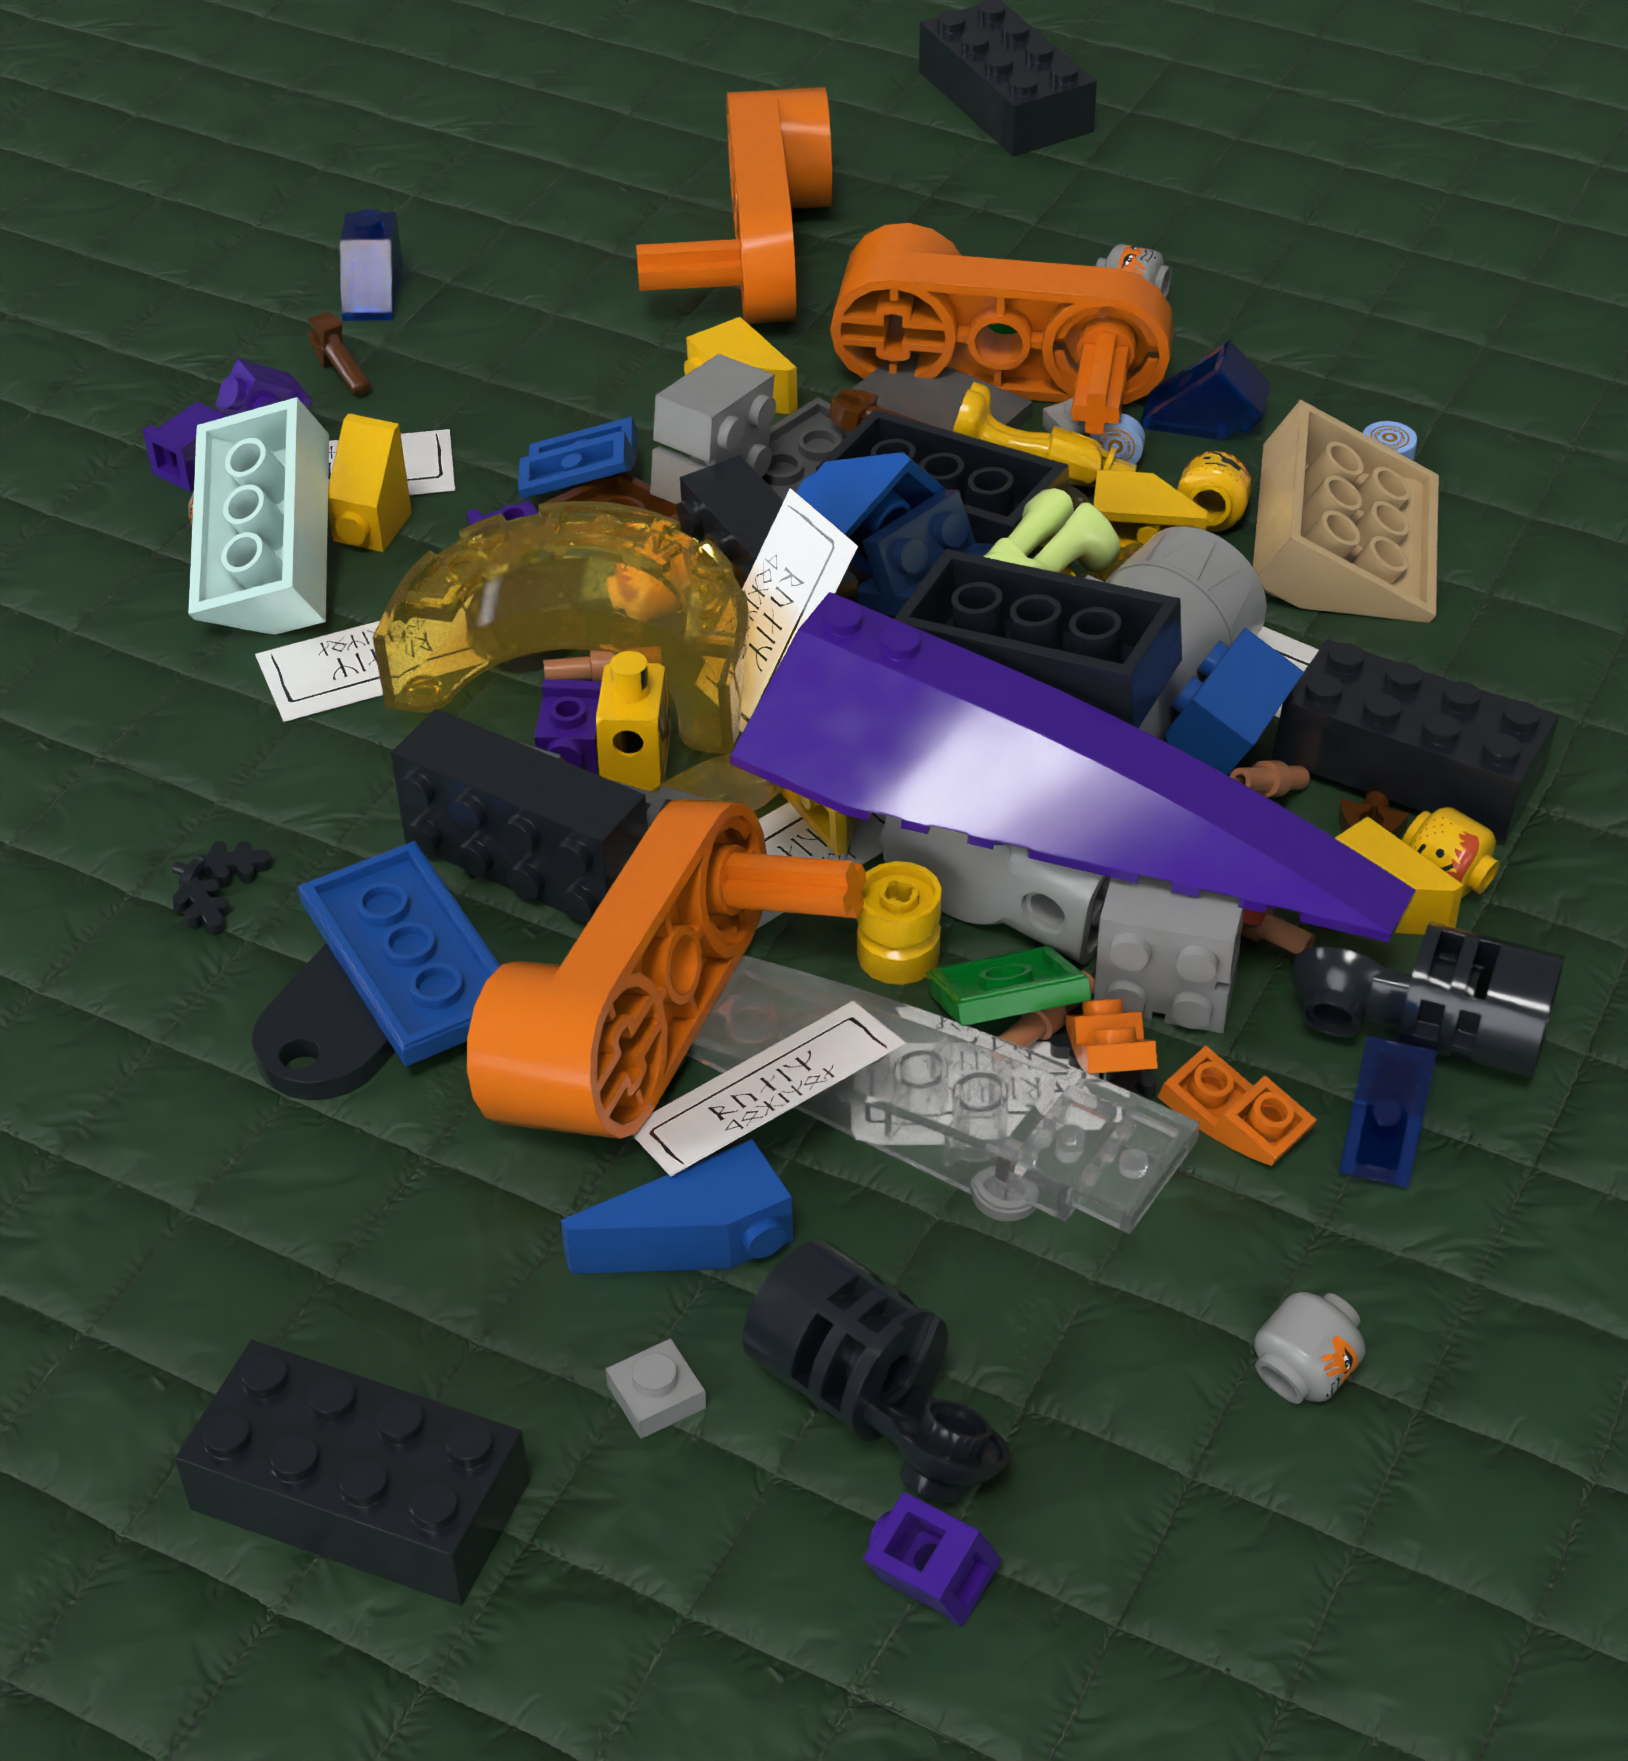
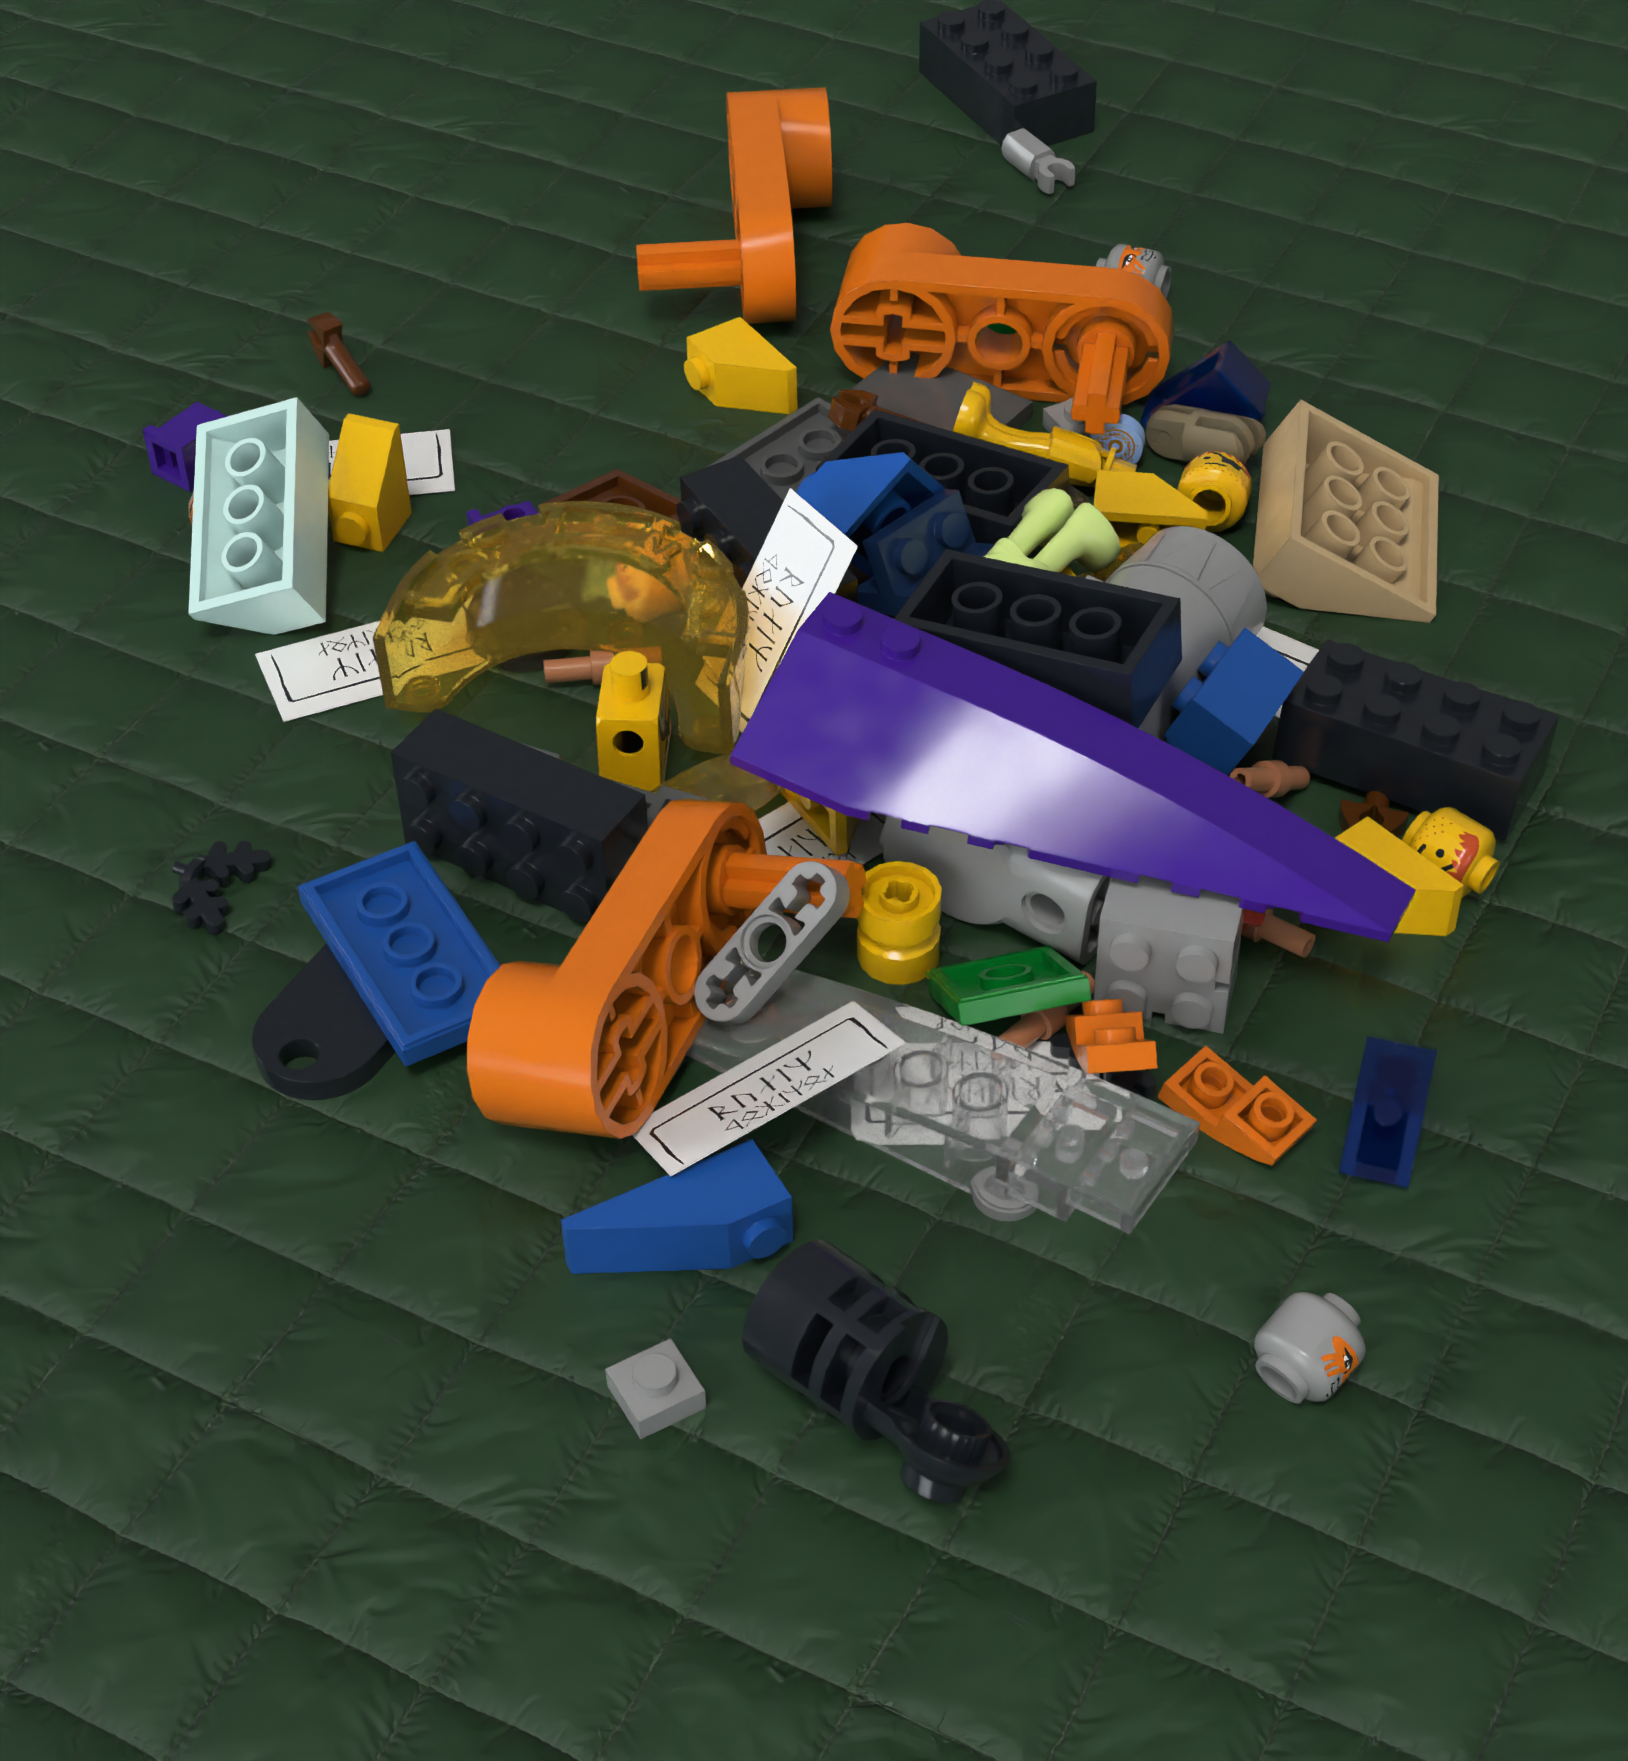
(257, 386): dark purple brick -> none
(355, 1471): black brick -> none
(370, 265): clear blue slope -> none
(569, 721): dark purple brick -> none
(578, 457): blue slope -> none
(713, 416): light grey piece -> none
(743, 945): none -> light grey beam
(958, 1555): dark purple brick -> none
(1036, 160): none -> light grey bar
(1189, 431): none -> dark tan arm
(1395, 436): light blue tile -> none
(1465, 996): black cylinder -> none

